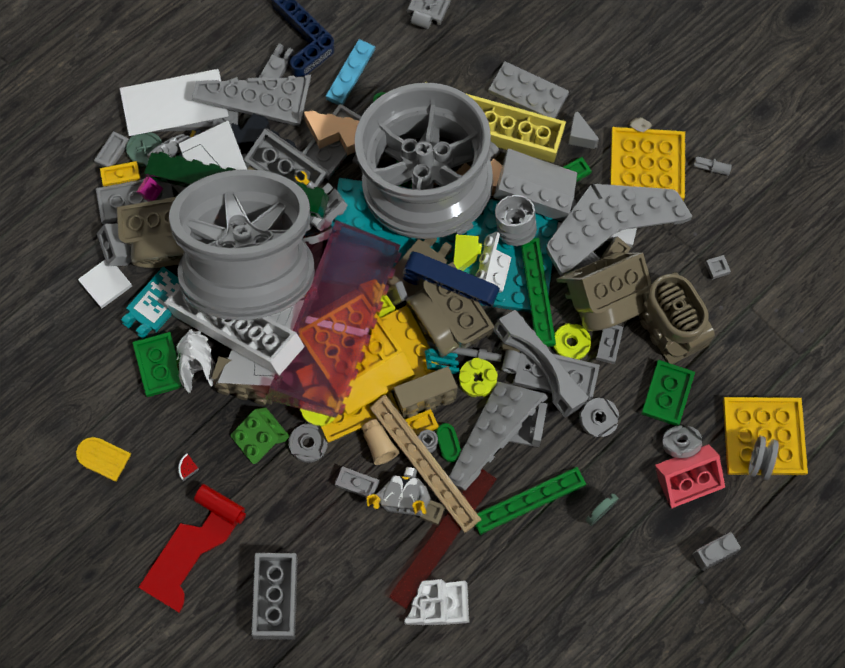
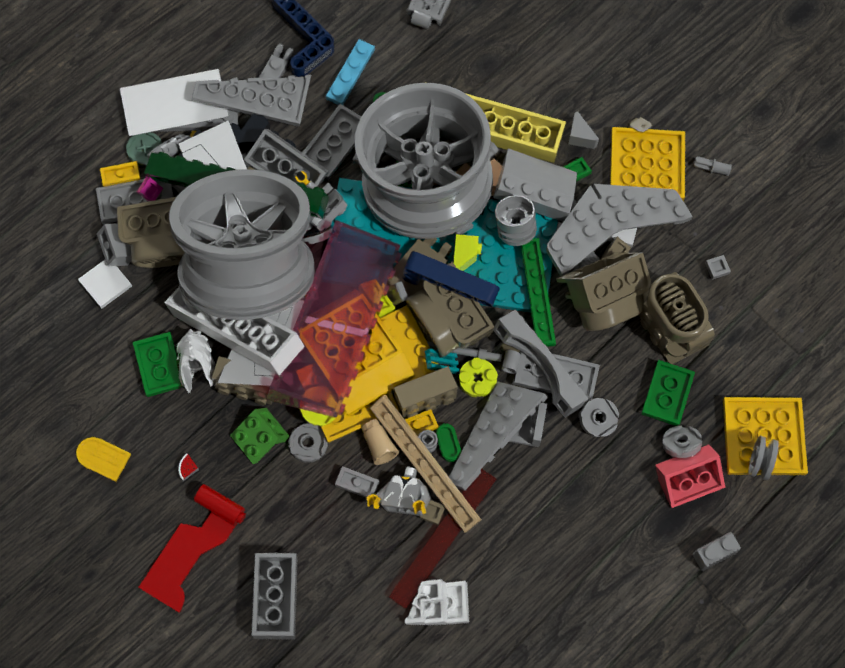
(111, 150): light grey tile -> none
(149, 304): teal tile -> none
(330, 129): light nougat slope -> none
(493, 263): white bracket -> none
(528, 91): light grey plate -> none
(529, 500): green tile -> none
(579, 334): neon yellow tile -> none
(602, 509): sand green tile -> none
(609, 344): light grey plate -> none

